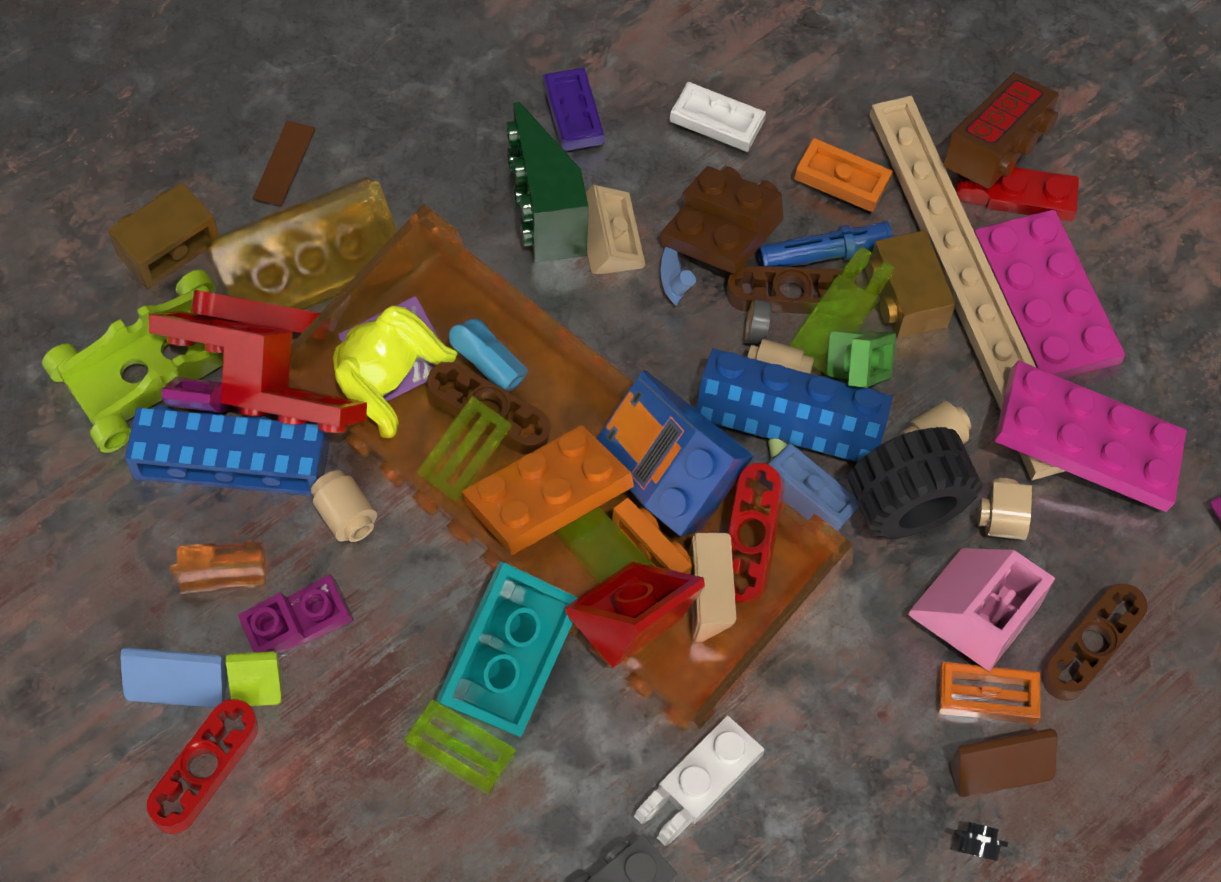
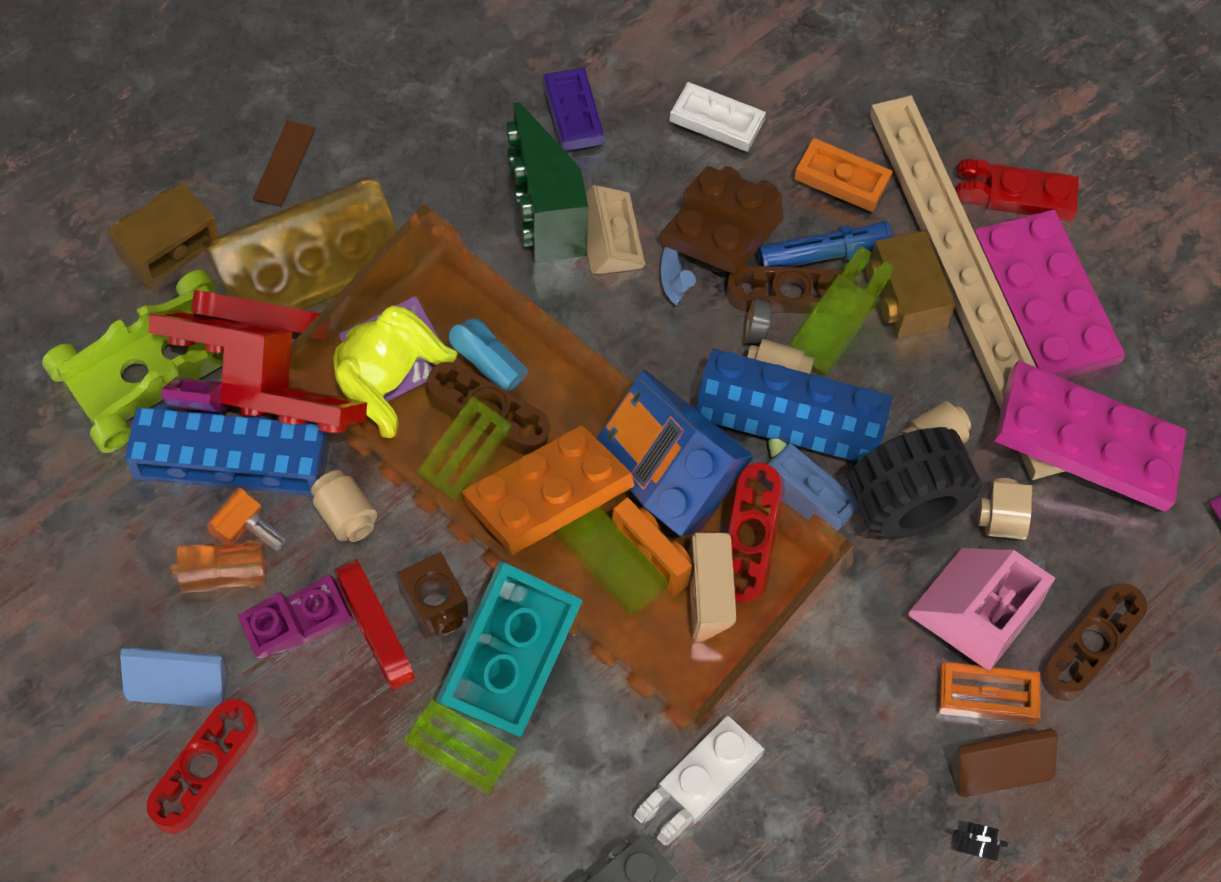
(242, 514): none -> orange piece
(255, 677): lime slope -> none
(374, 625): none -> red beam
(429, 578): none -> reddish brown brick
(633, 608): red slope -> none
(861, 356): bright green slope -> none
(1002, 130): reddish brown brick -> none

